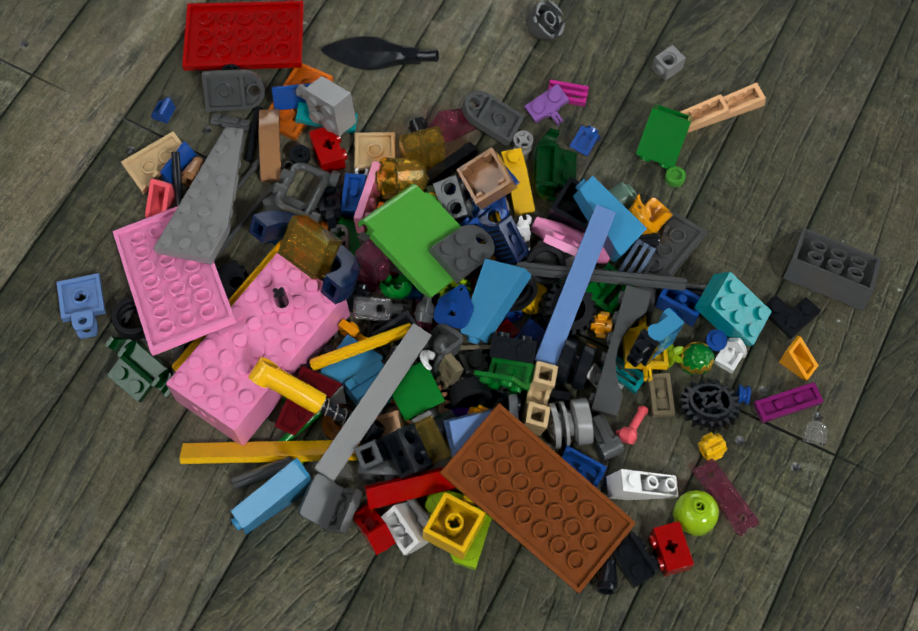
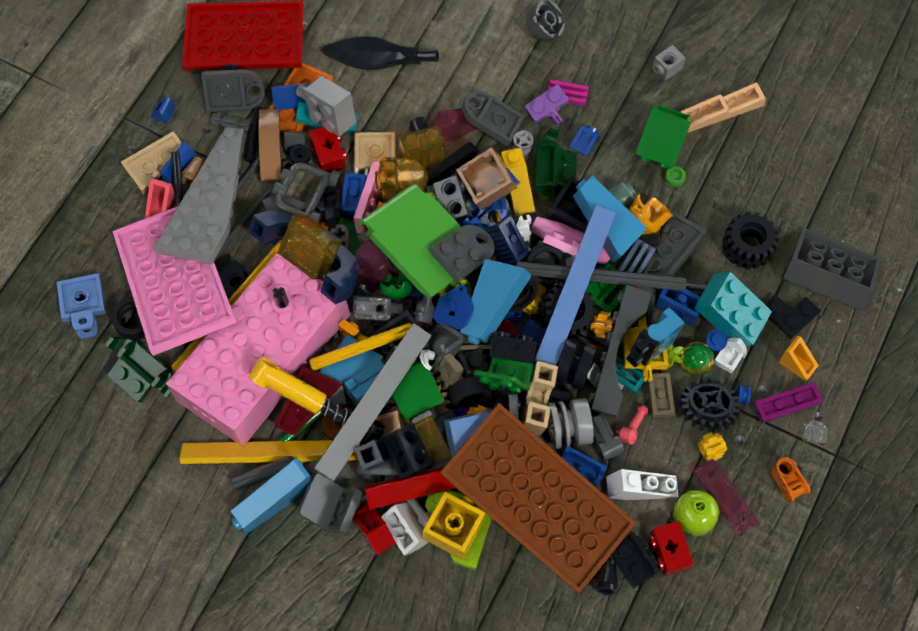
(292, 139): none -> dark grey slope
(754, 226): none -> black tyre
(790, 481): none -> orange piece

